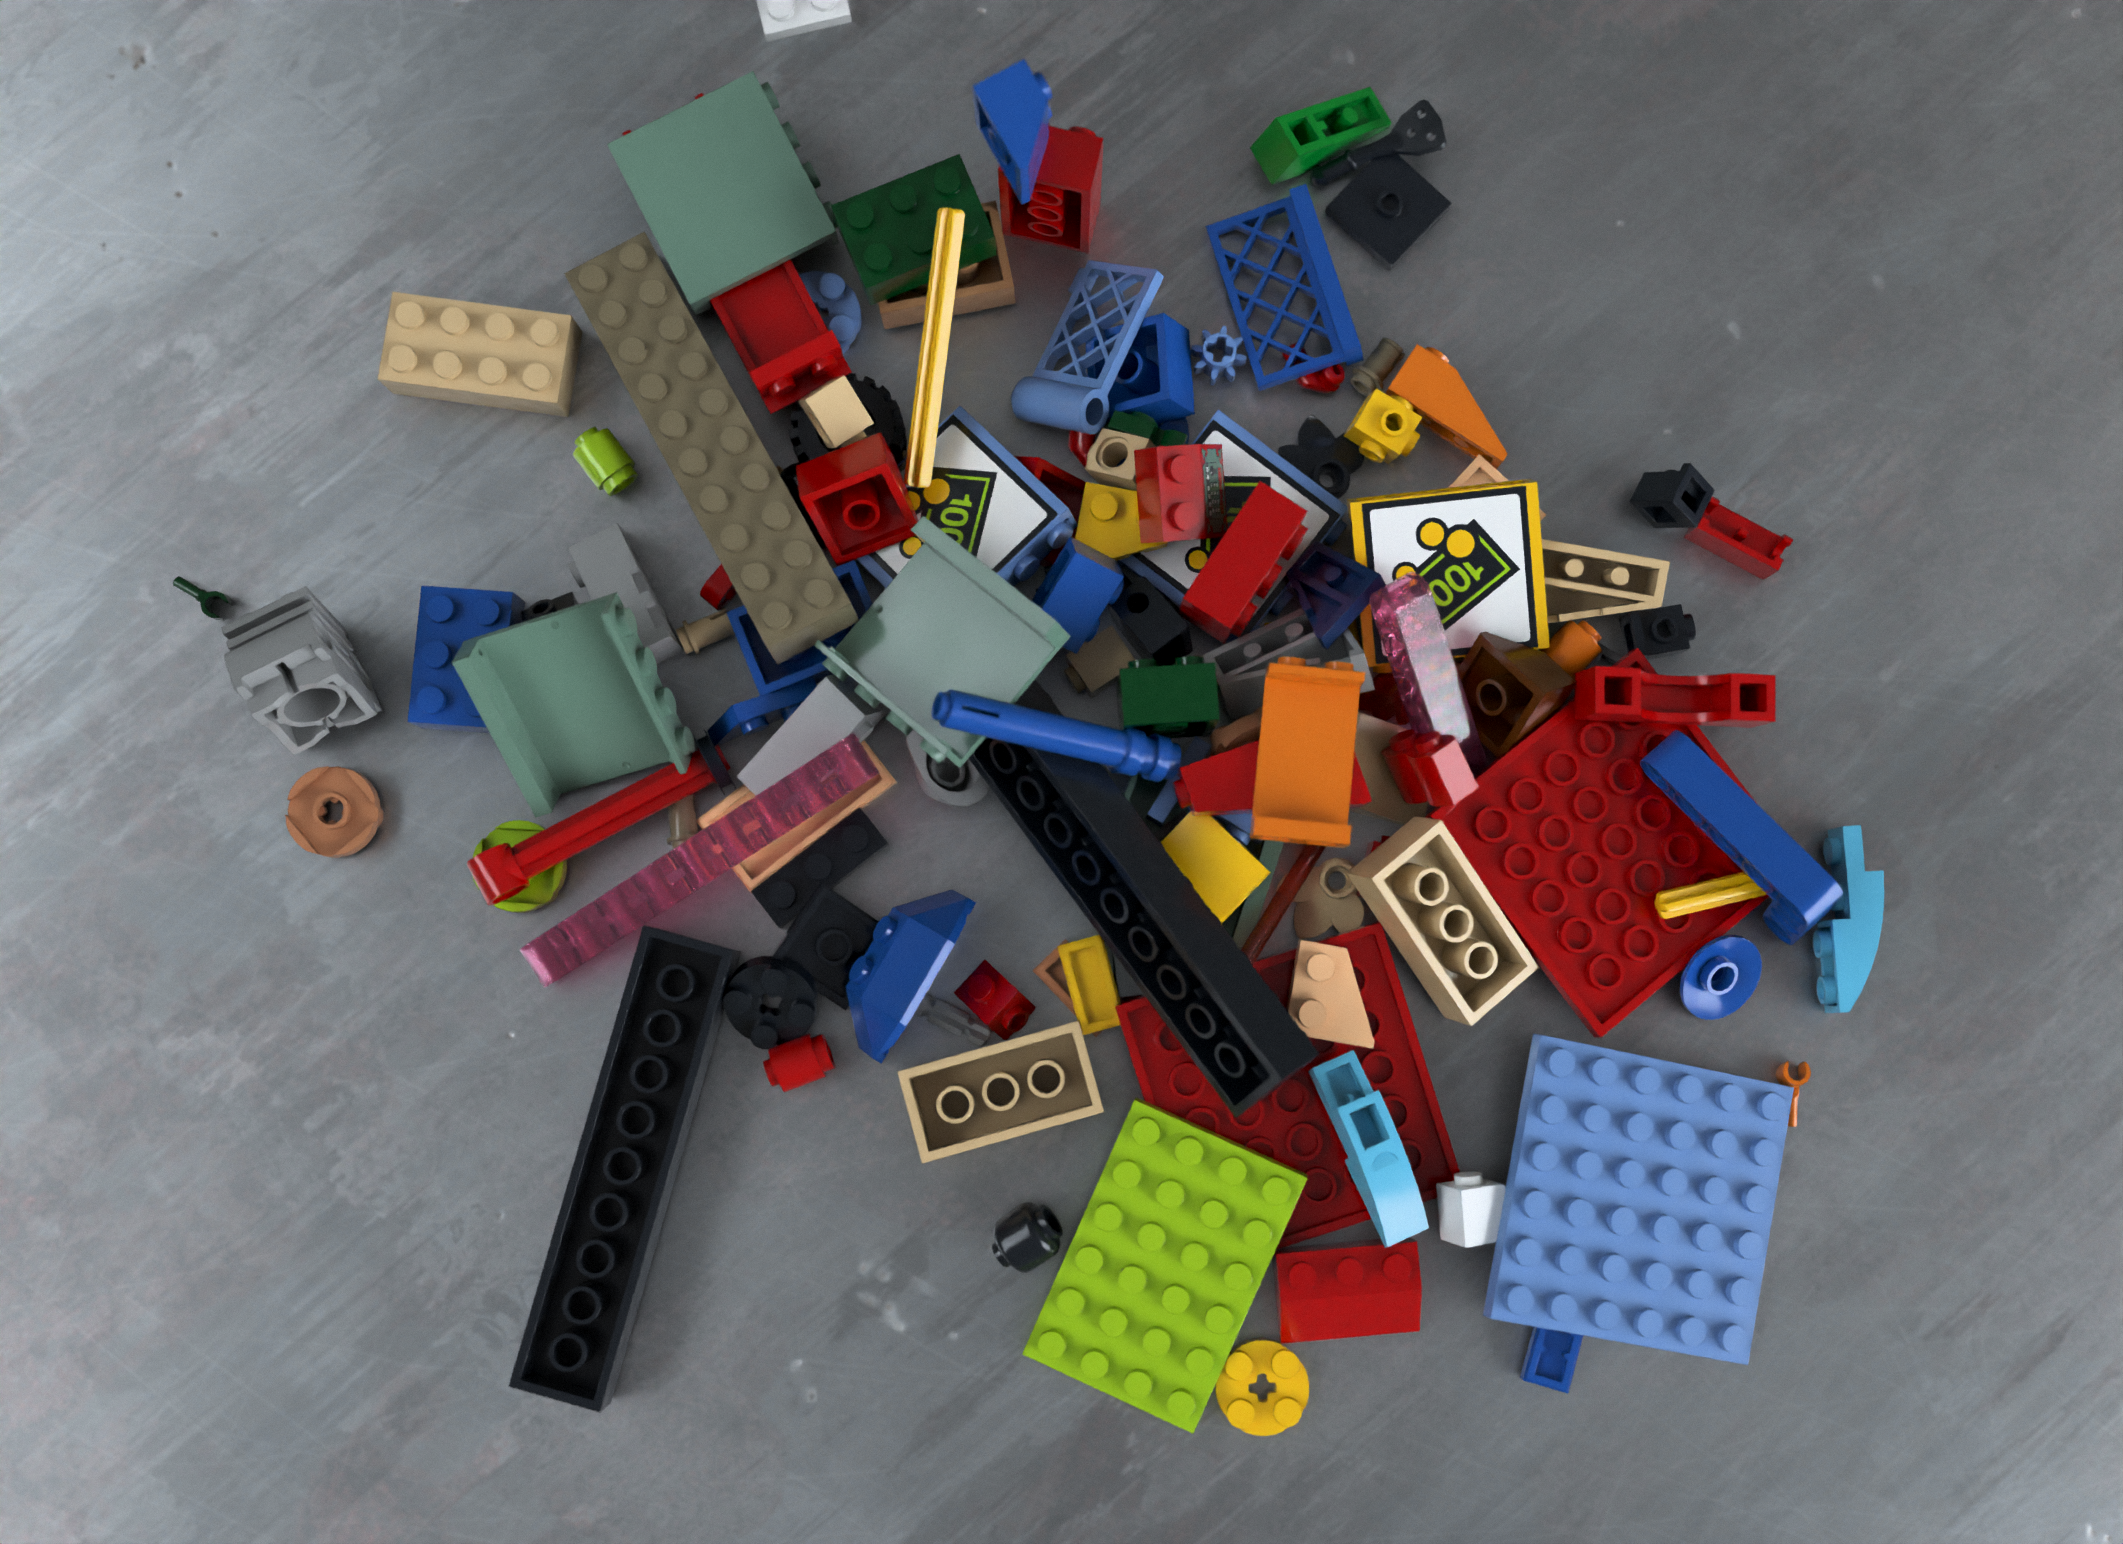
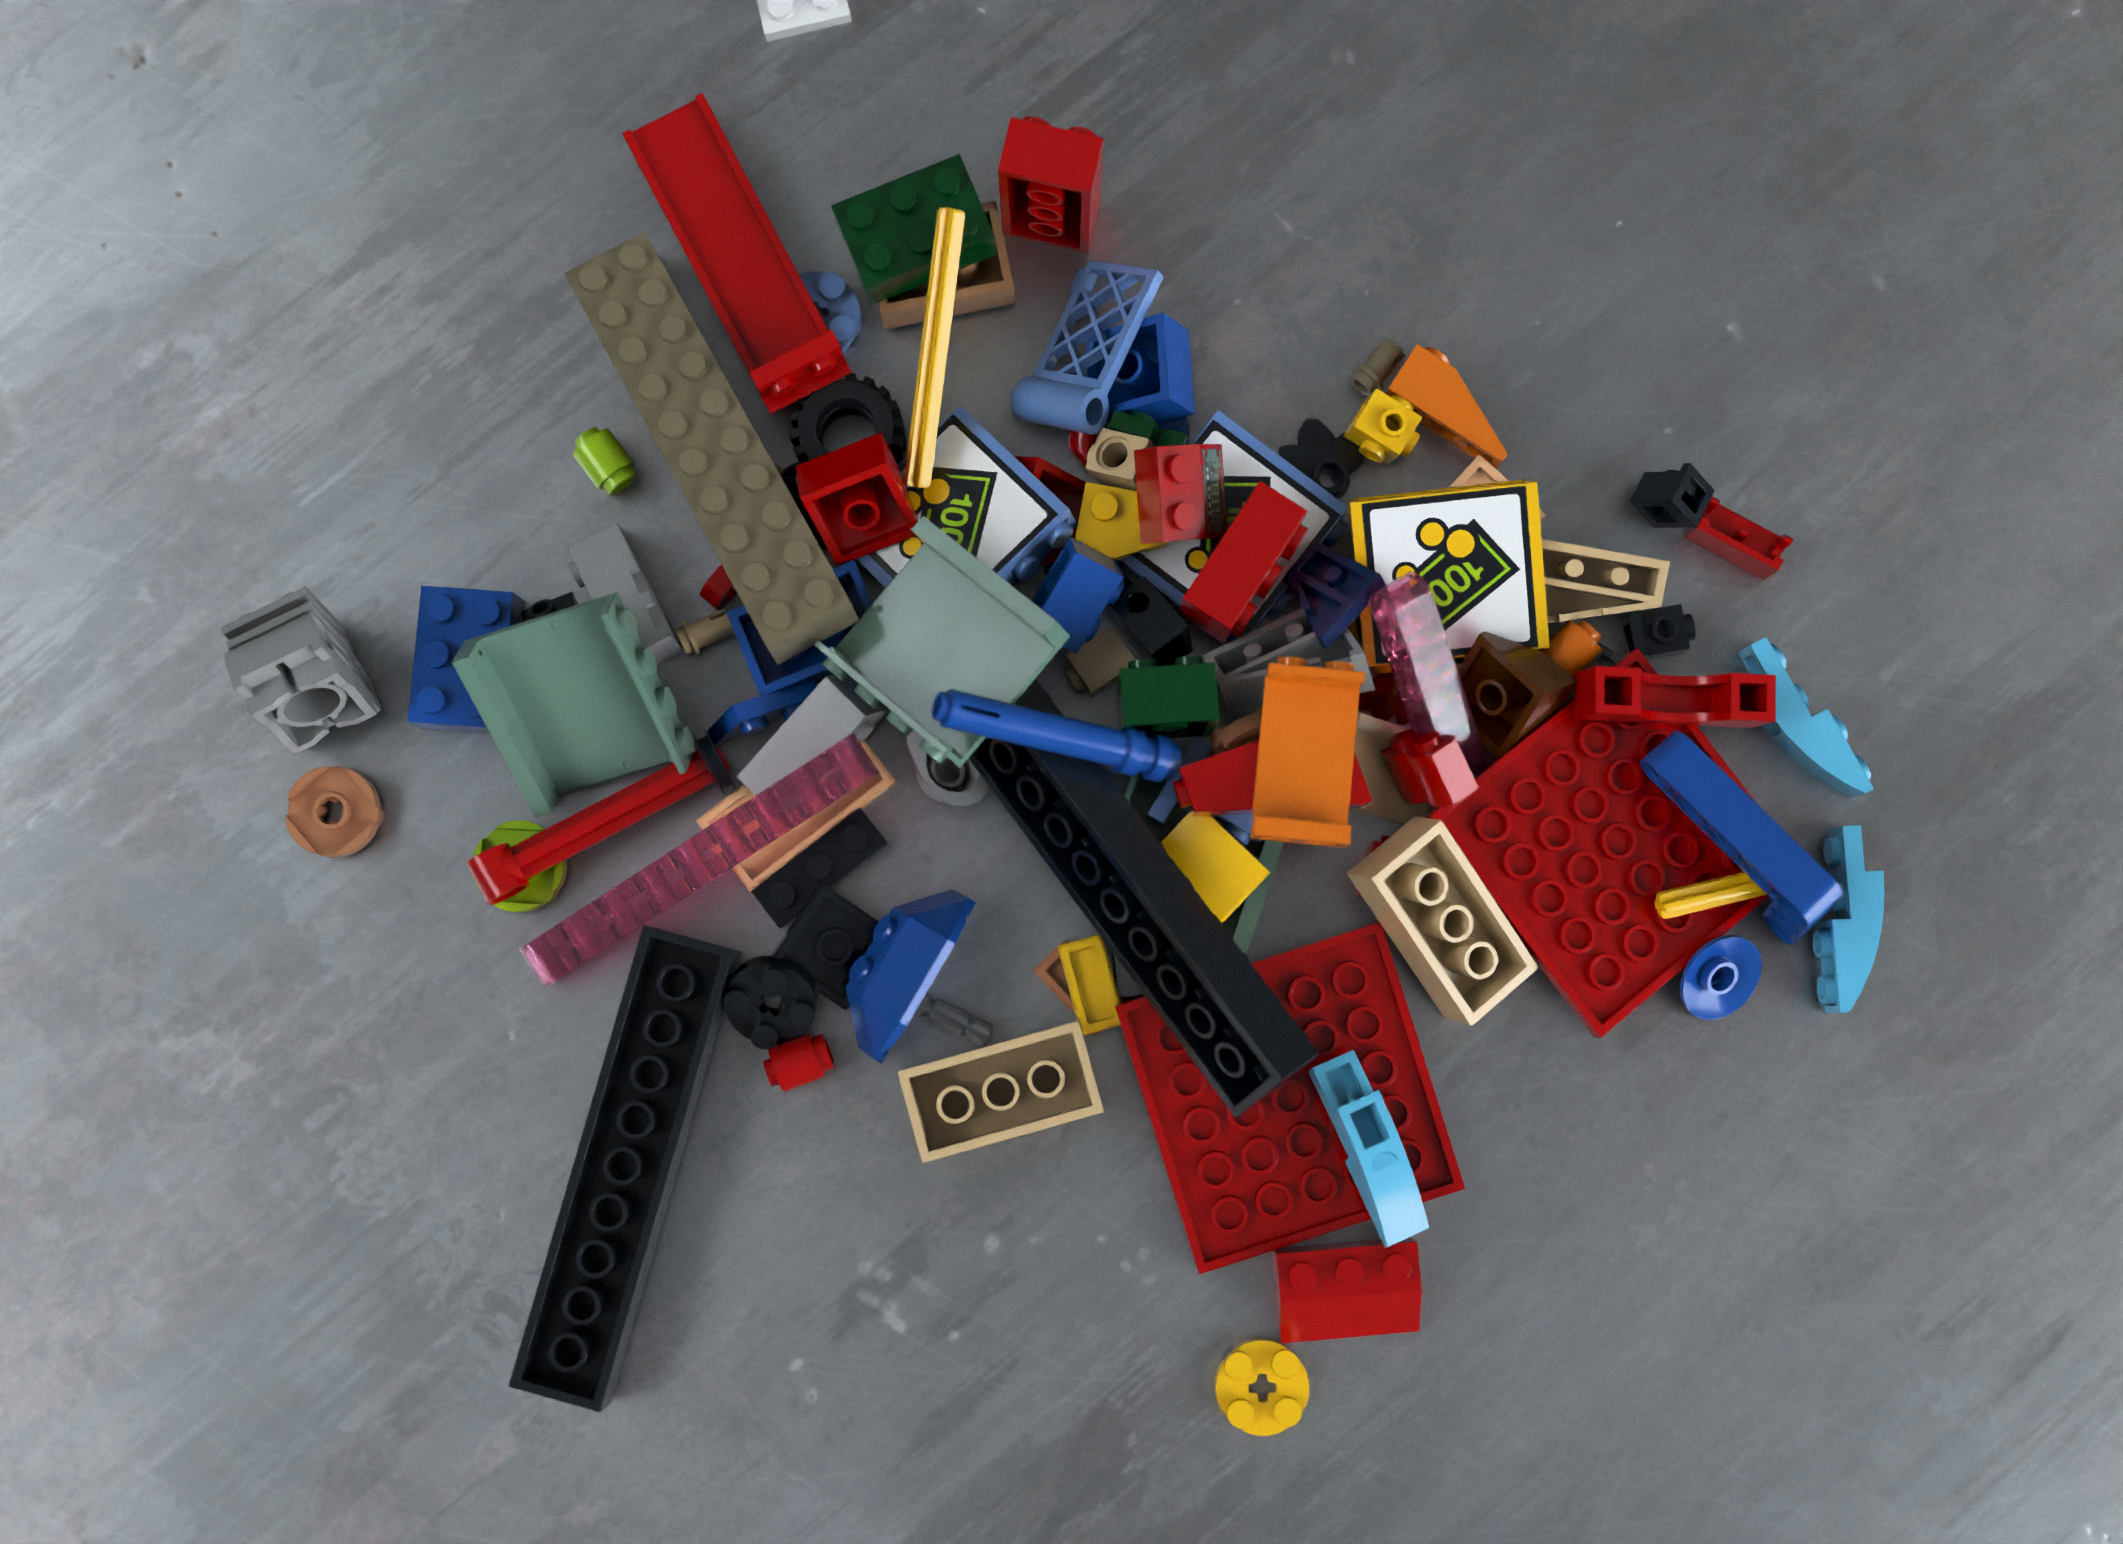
(201, 596): dark green hand -> none
(480, 354): tan brick -> none
(682, 821): dark tan pin -> none
(724, 189): sand green panel -> none
(836, 413): tan brick -> none
(995, 1000): red bracket -> none
(1015, 123): blue slope -> none
(1026, 1237): black head -> none
(1165, 1264): lime plate -> none
(1230, 357): medium blue gear -> none
(1281, 901): clear red bar -> none
(1318, 133): green slope -> none
(1322, 278): blue fence -> none
(1322, 381): red arm -> none
(1322, 906): tan plate -> none
(1326, 995): light nougat wing -> none
(1388, 208): black plate -> none
(1396, 142): black piece -> none
(1469, 1209): white slope -> none
(1551, 1358): blue plate -> none
(1638, 1200): medium blue plate -> none
(1784, 1079): orange hand -> none
(1810, 740): none -> medium azure slope

